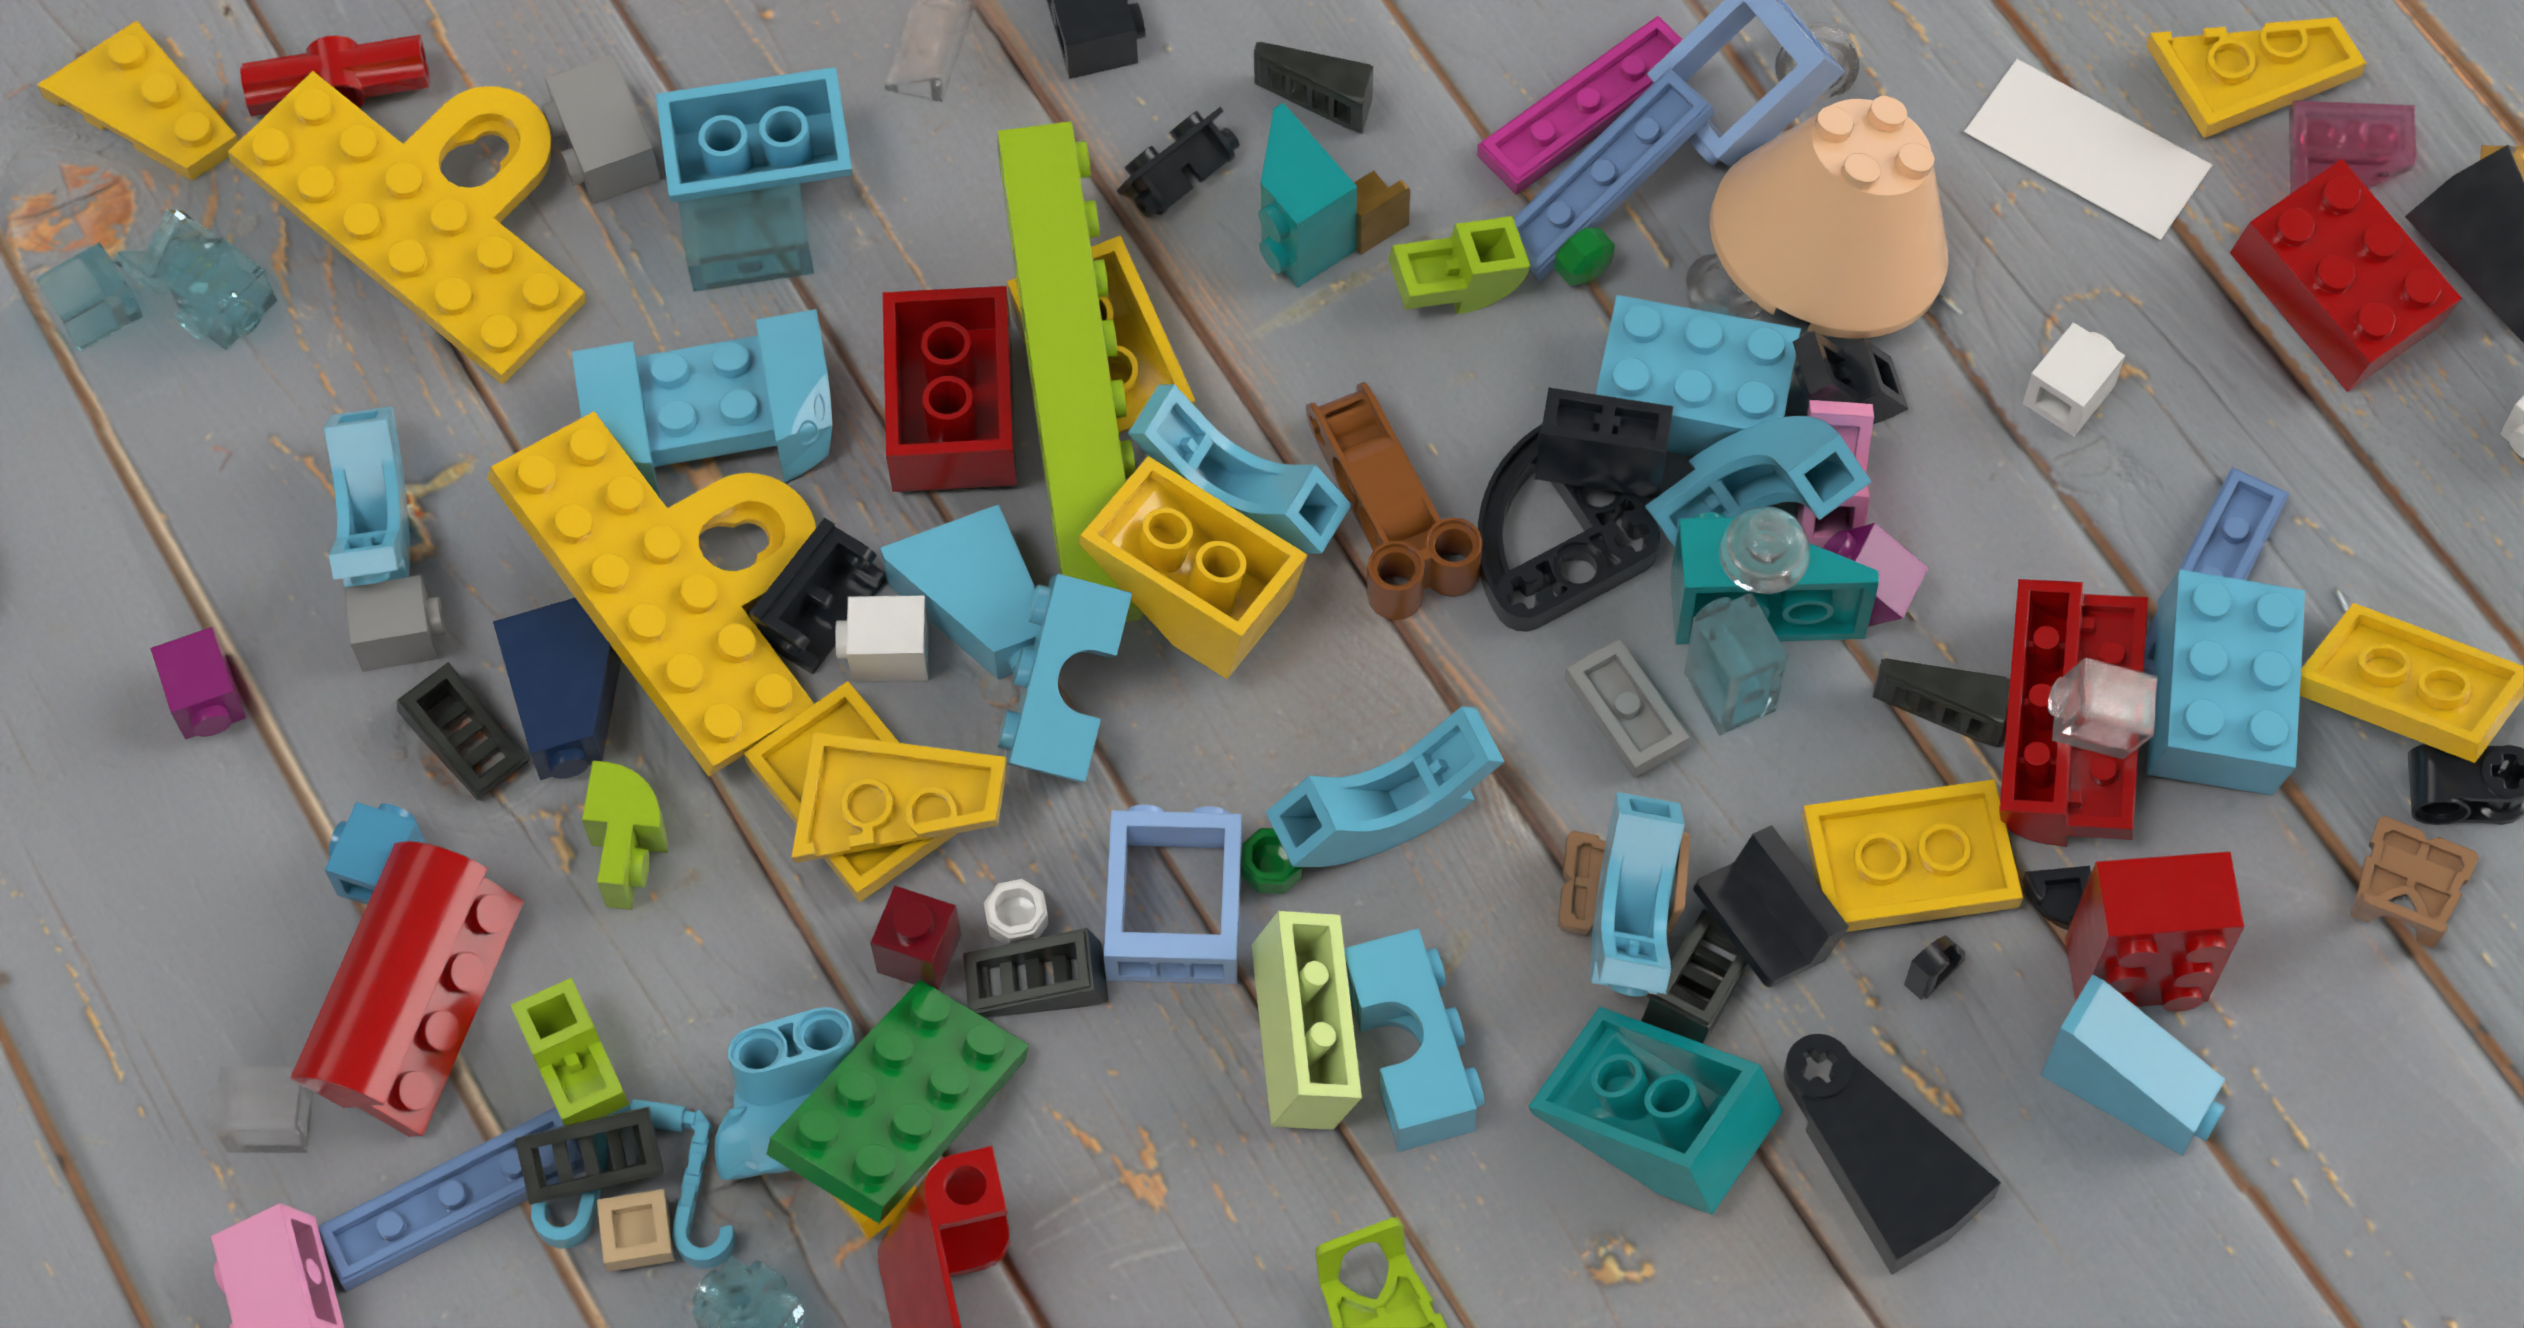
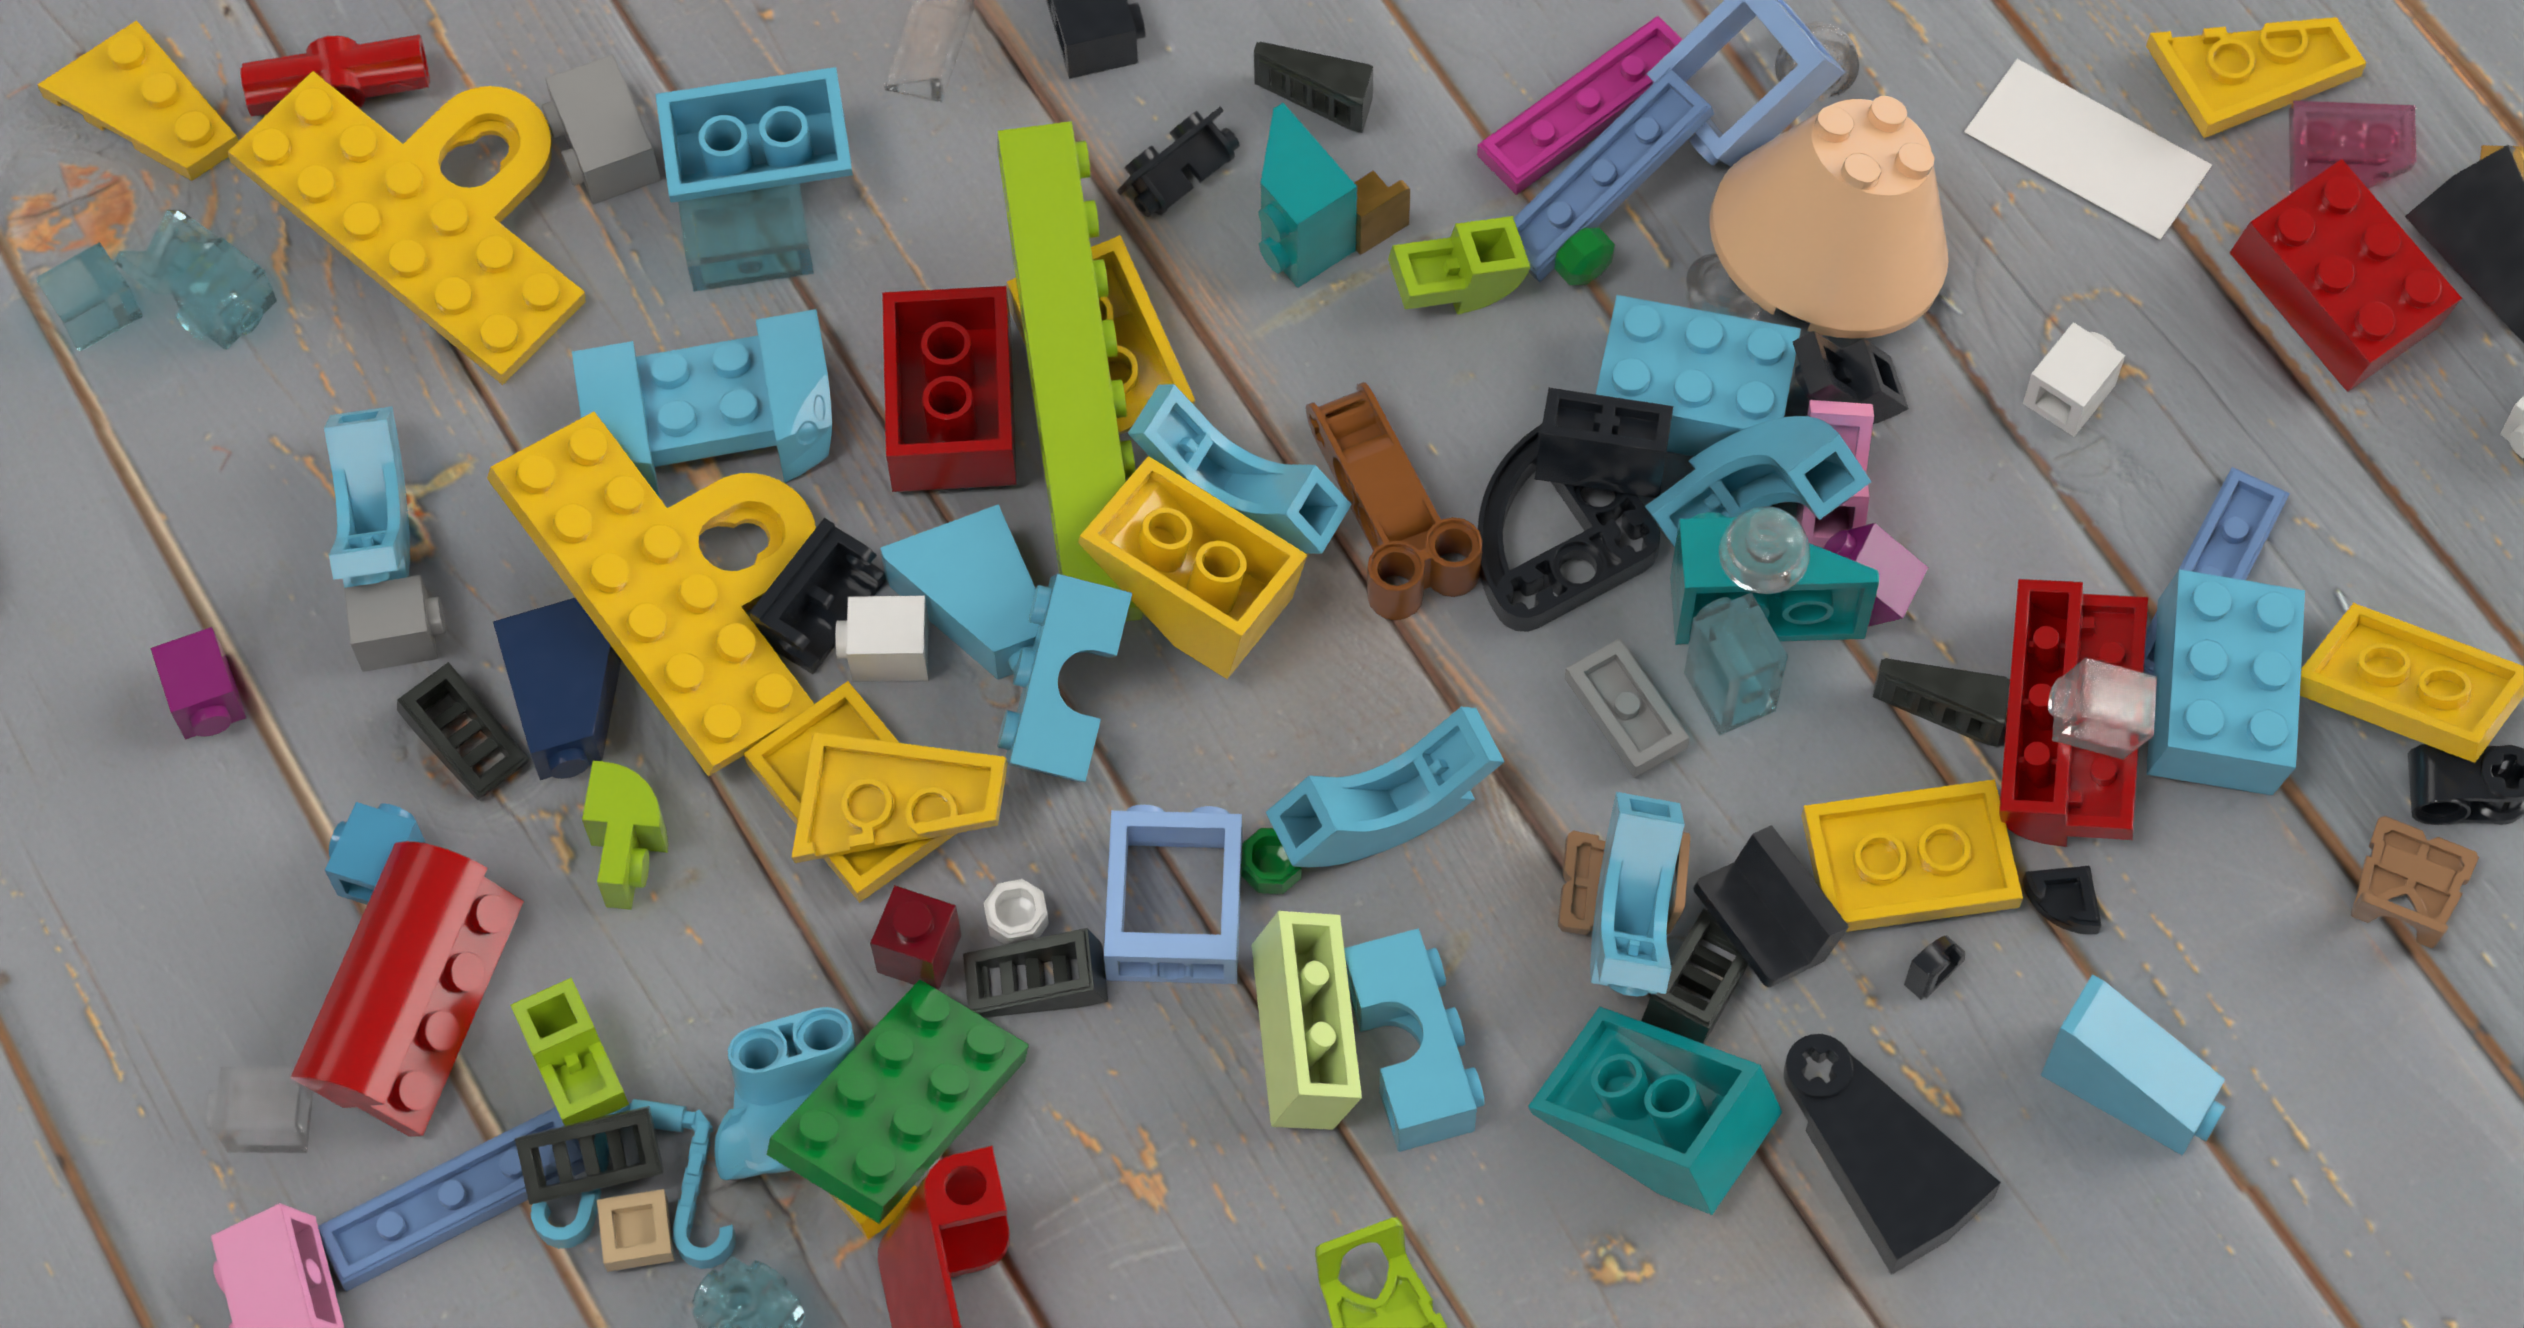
(2157, 928): red brick -> none

